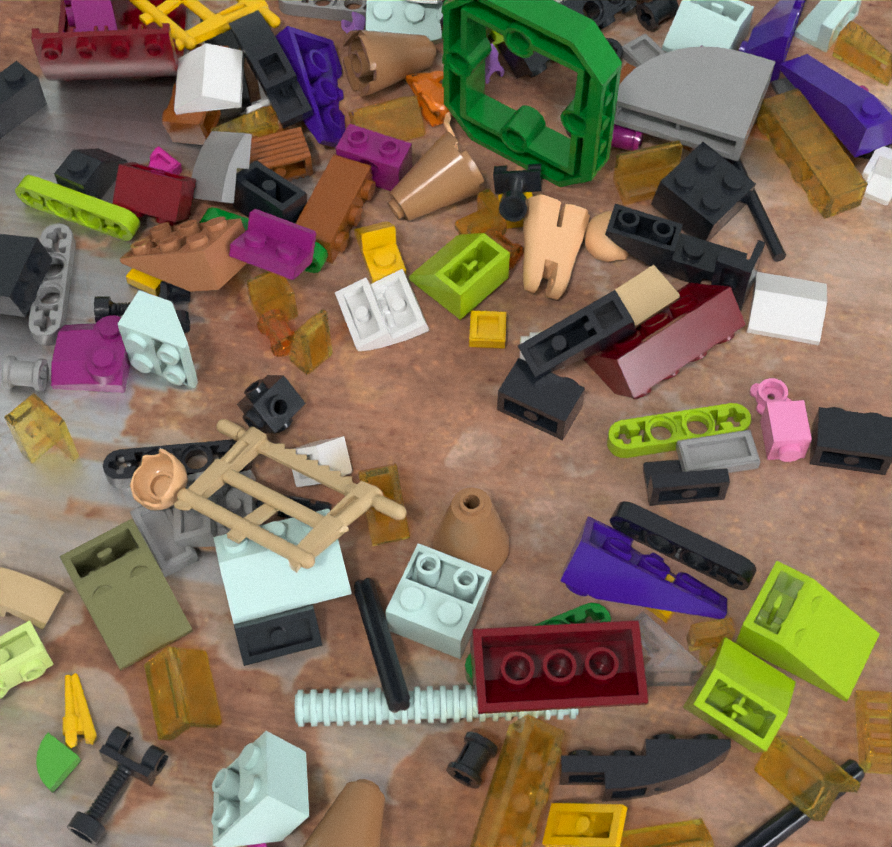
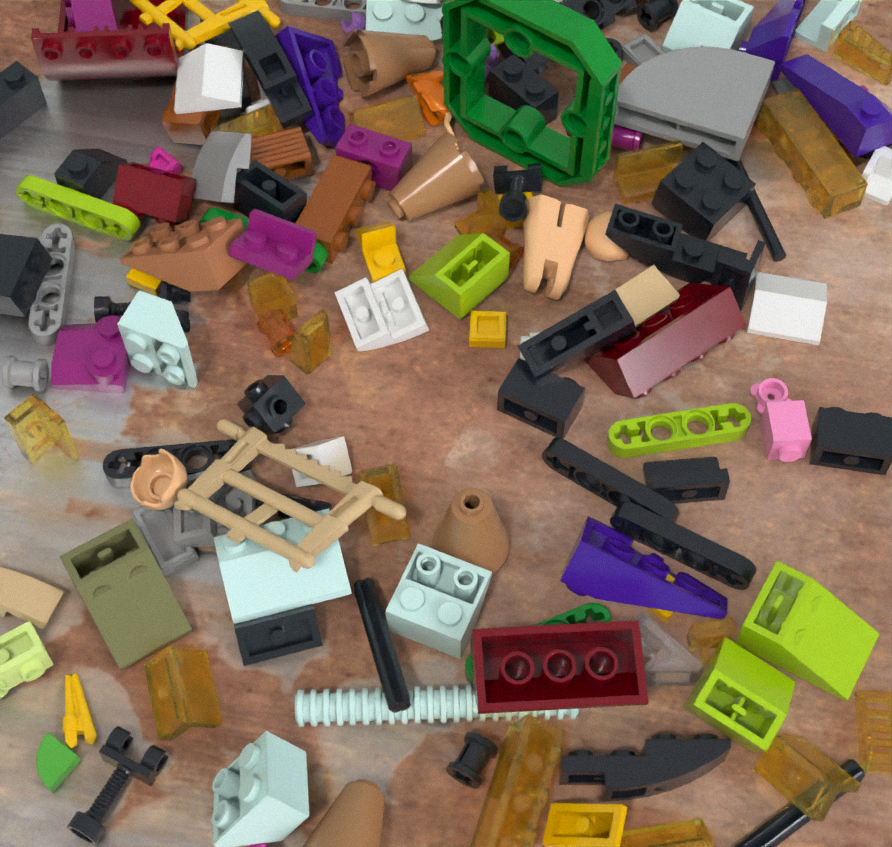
(518, 85): none -> black brick
(604, 479): none -> black beam
(728, 450): light grey tile -> none

